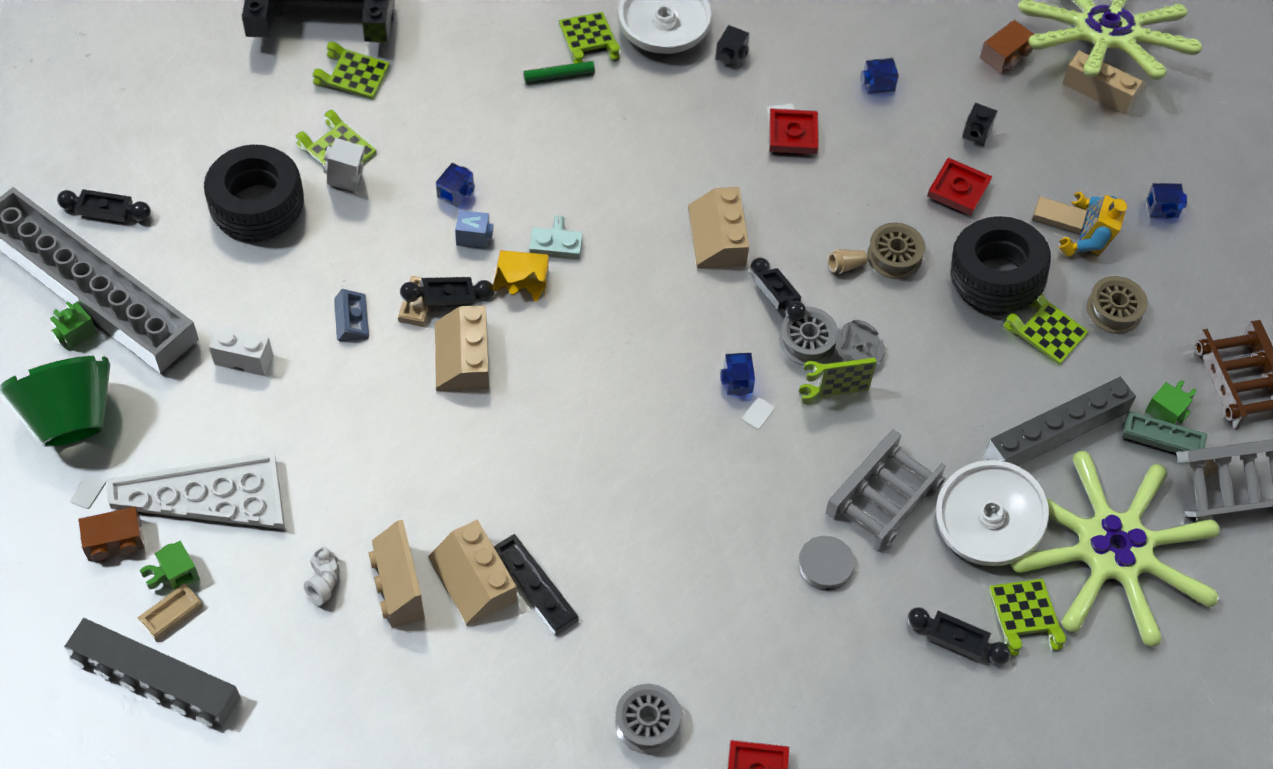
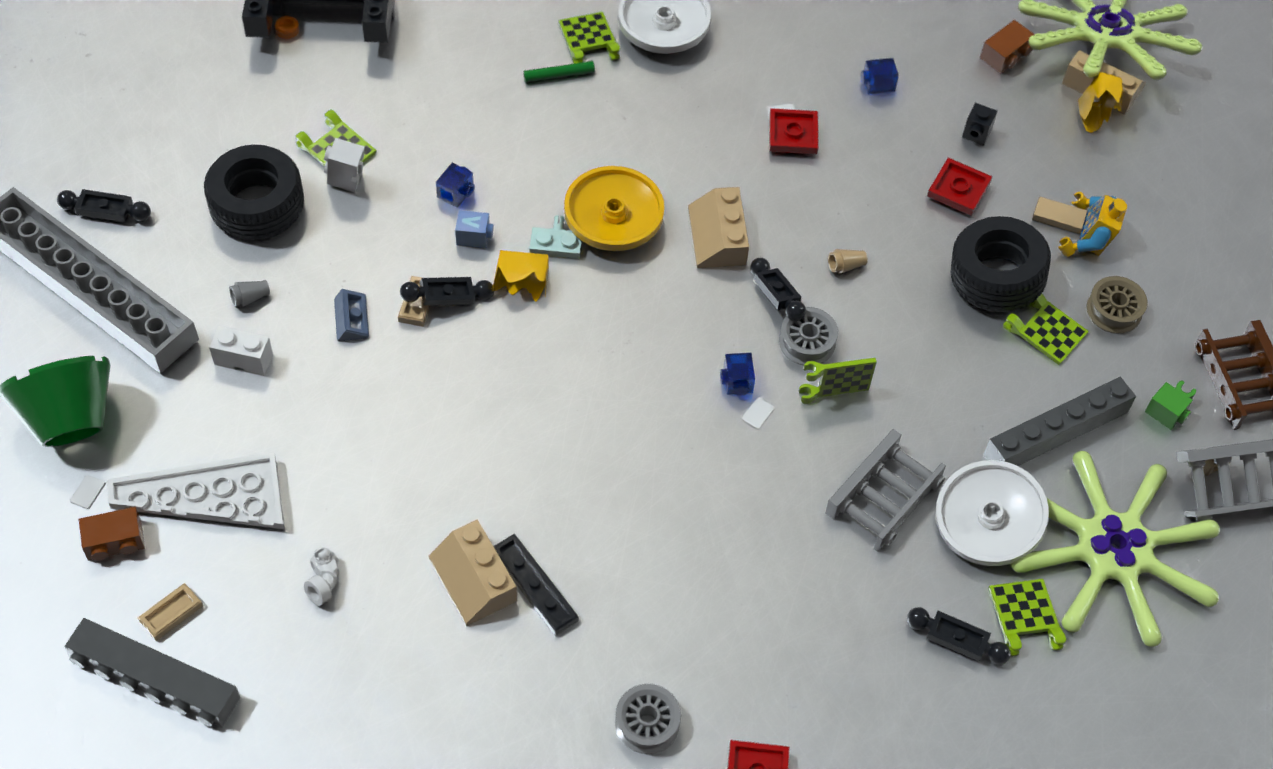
(72, 325): bright green brick -> none
(174, 567): bright green brick -> none
(247, 292): none -> light grey cone
(287, 27): none -> orange tile
(353, 72): lime flag -> none
(396, 576): tan slope -> none
(462, 349): tan slope -> none
(614, 208): none -> yellow dish
(732, 46): black brick -> none
(826, 562): light grey tile -> none
(859, 341): light grey tile -> none
(896, 250): dark tan wheel -> none
(1090, 111): none -> yellow piece
(1162, 433): sand green plate -> none
(1166, 200): clear blue brick -> none

